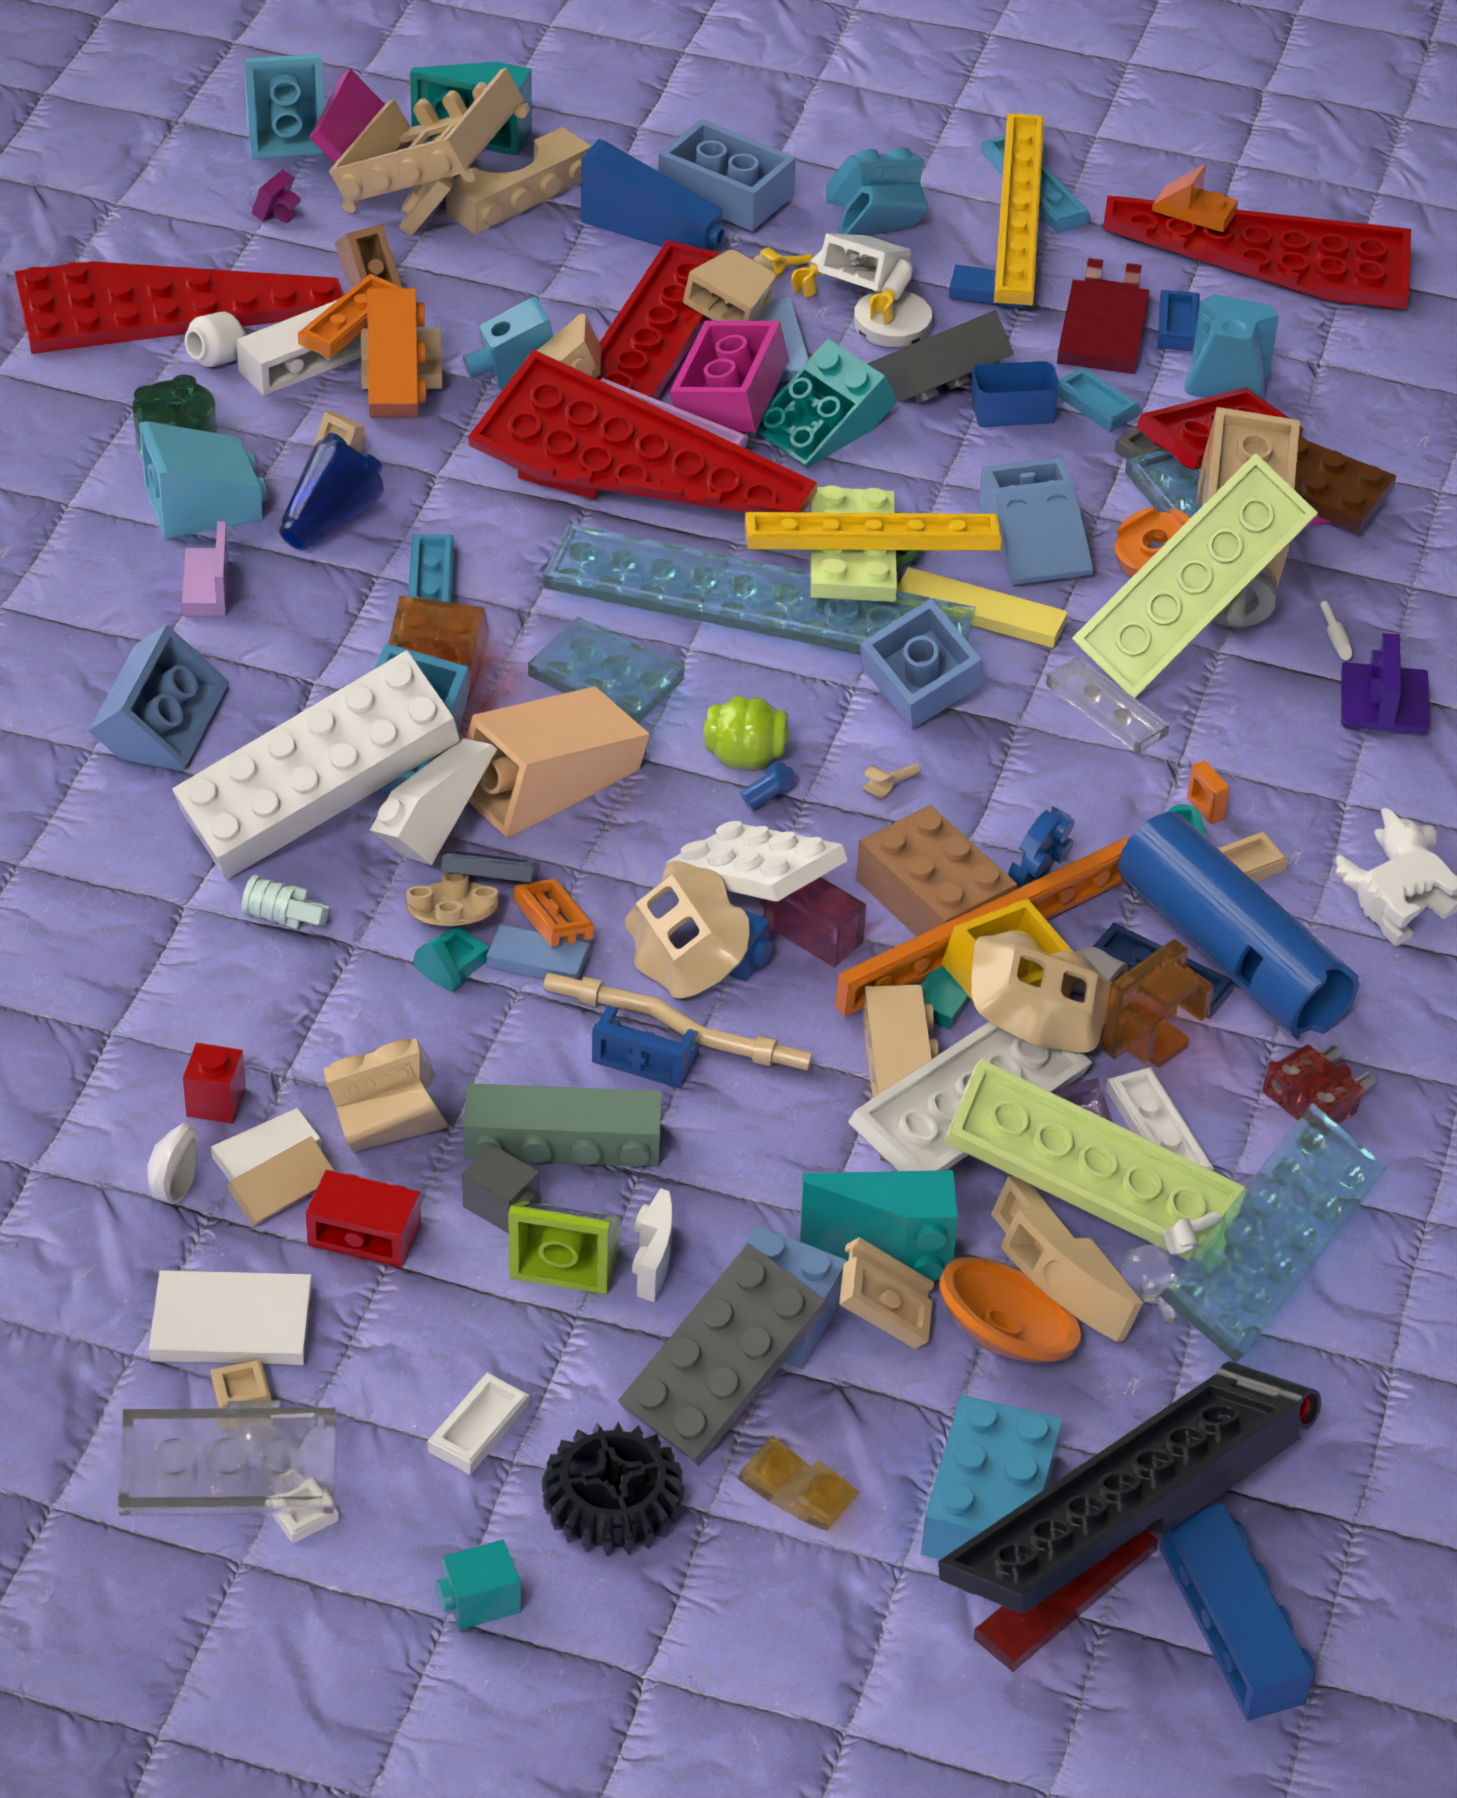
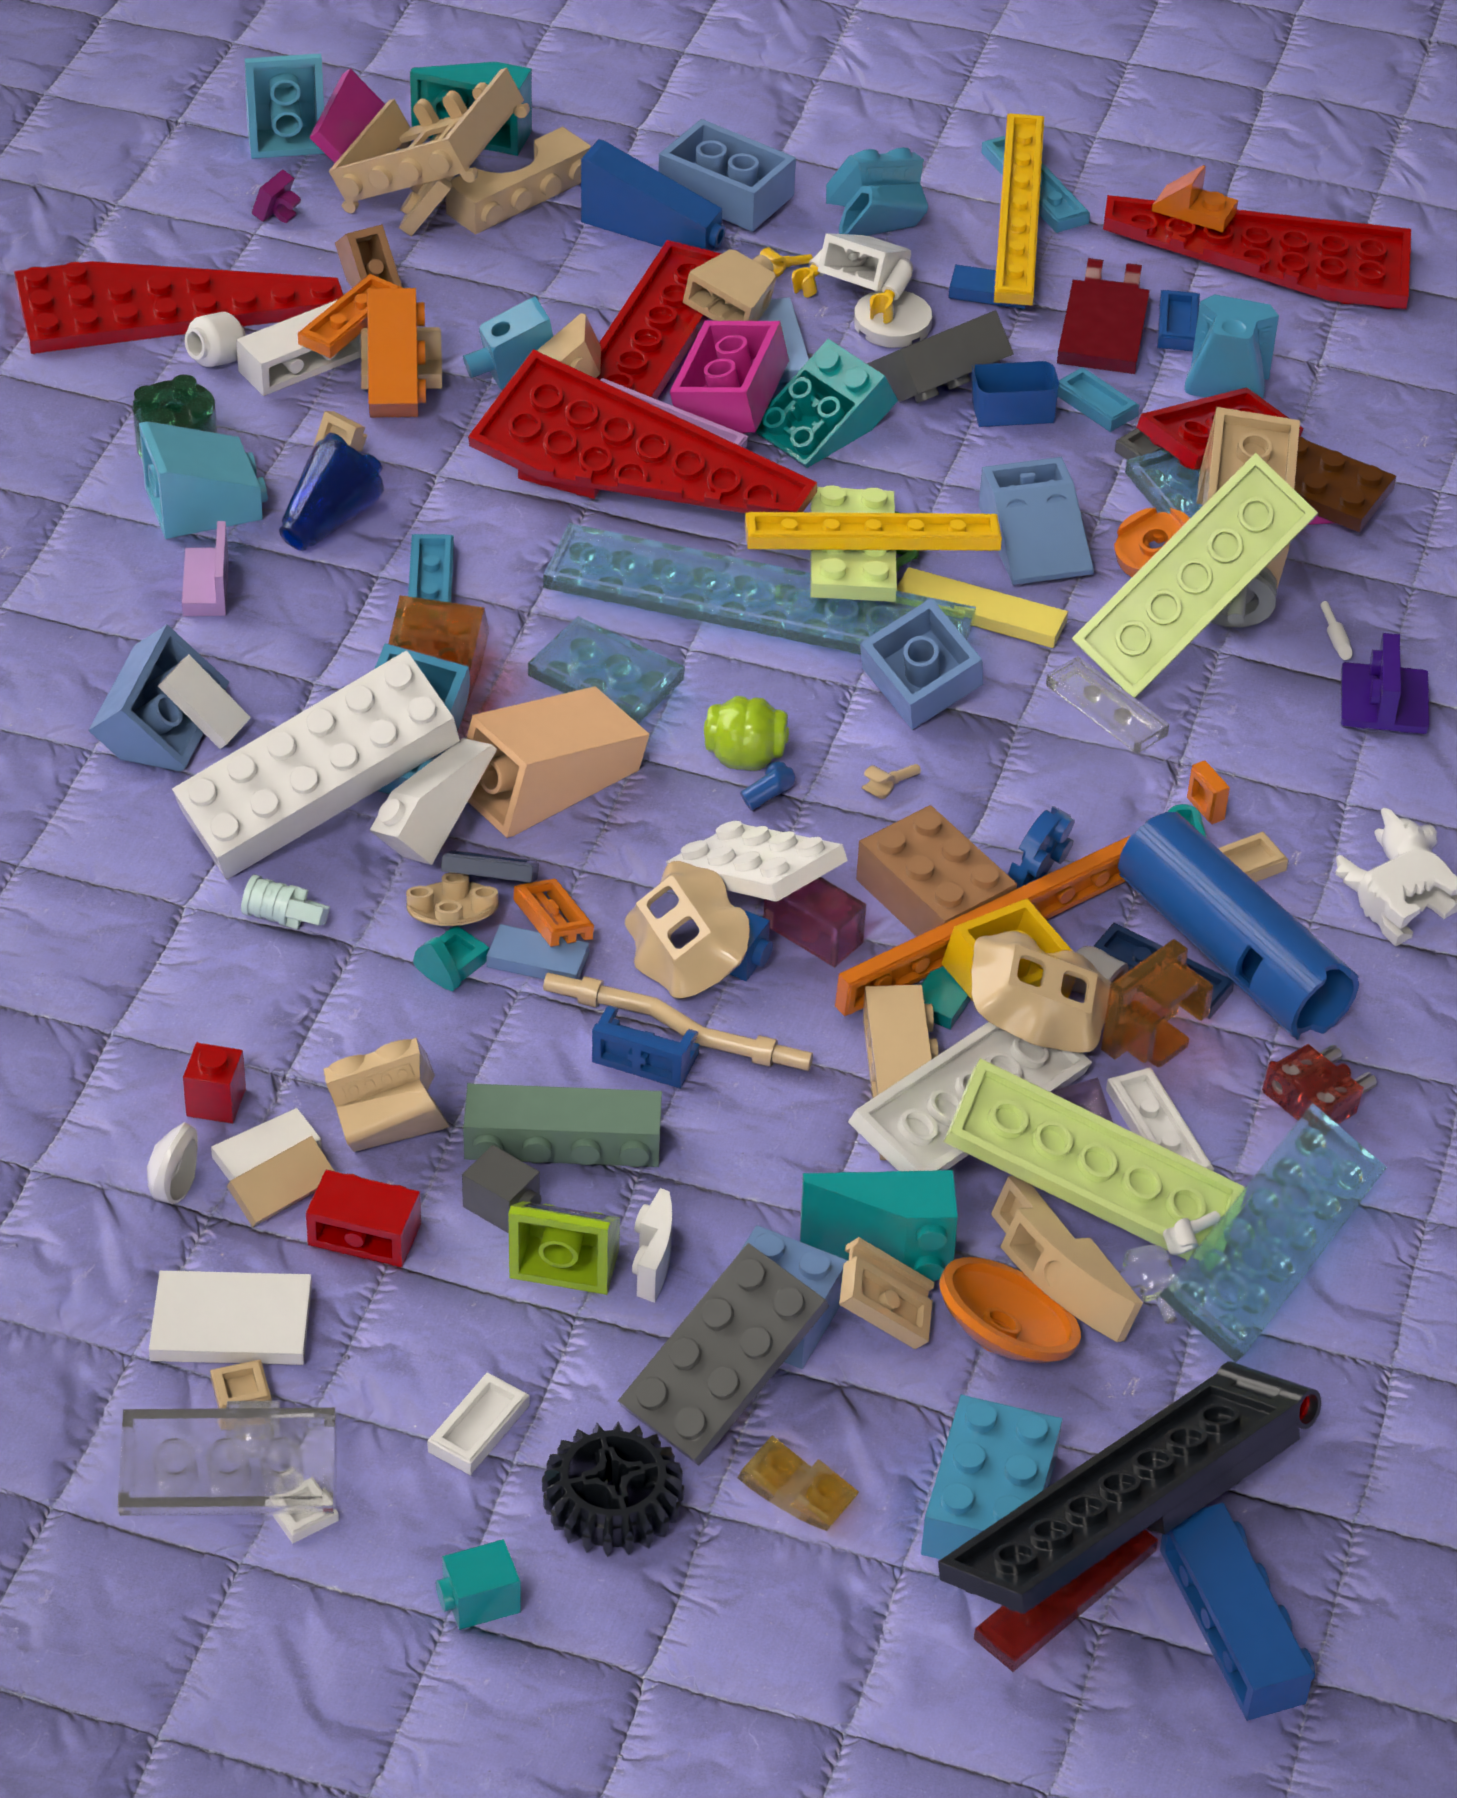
(204, 701): none -> white tile

